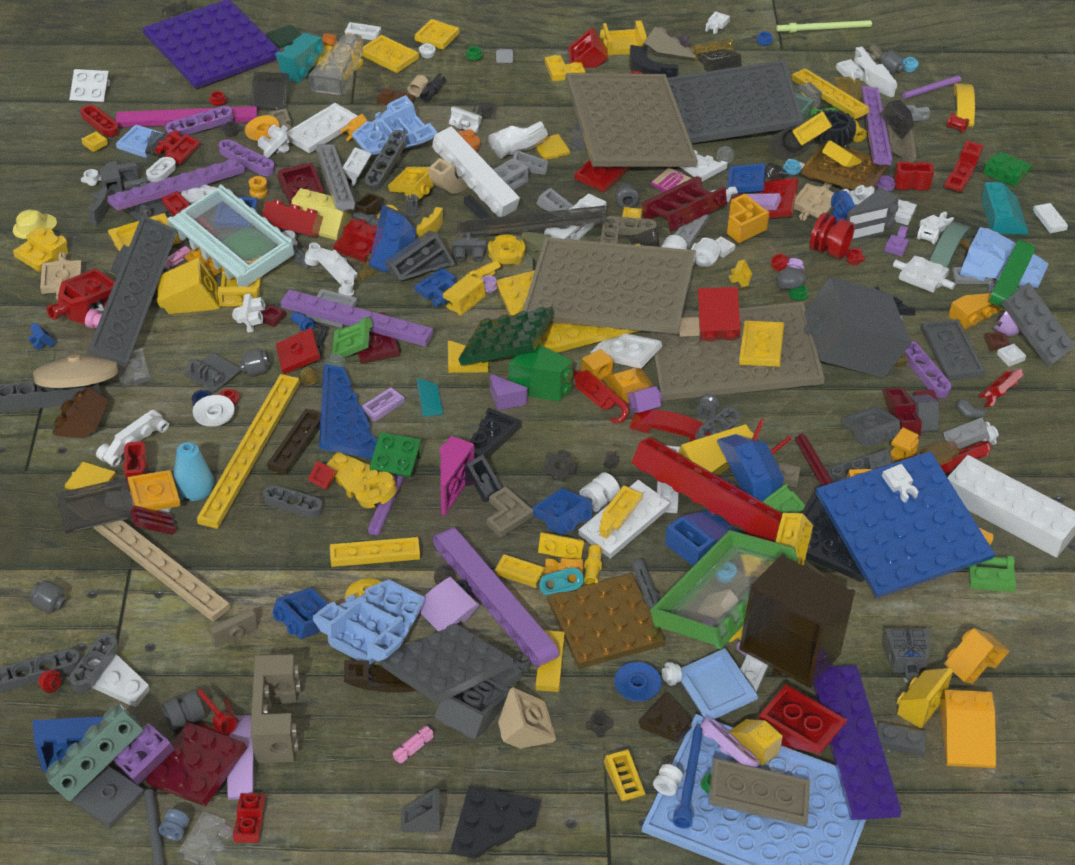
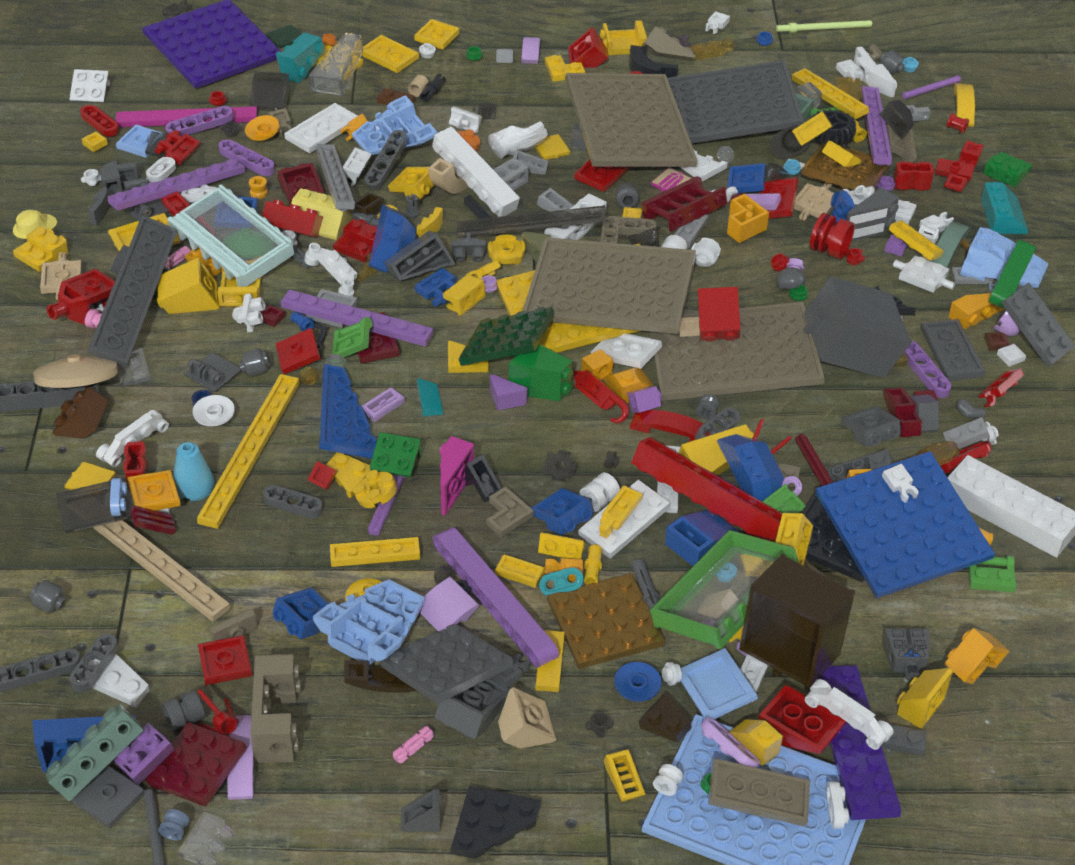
(40, 337): blue tile -> none
(49, 681): red plate -> none
(117, 502): none -> light blue plate
(224, 660): none -> red plate
(231, 394): red plate -> none
(249, 818): red slope -> none
(277, 142): white hips -> none
(295, 442): dark brown plate -> none
(366, 31): white tile -> none
(493, 432): black wing -> none
(530, 50): none -> lavender slope
(683, 814): blue piece -> none
(720, 59): clear smoke plate -> none
(725, 246): white tile -> none
(741, 273): yellow tile -> none
(761, 343): yellow tile -> none
(791, 479): none -> lavender plate
(835, 799): none -> white plate
(850, 711): none -> white plate
(904, 445): light orange window -> none
(916, 240): none -> yellow plate
(946, 167): none -> red plate
(968, 728): light orange slope -> none
(1050, 218): white plate -> none

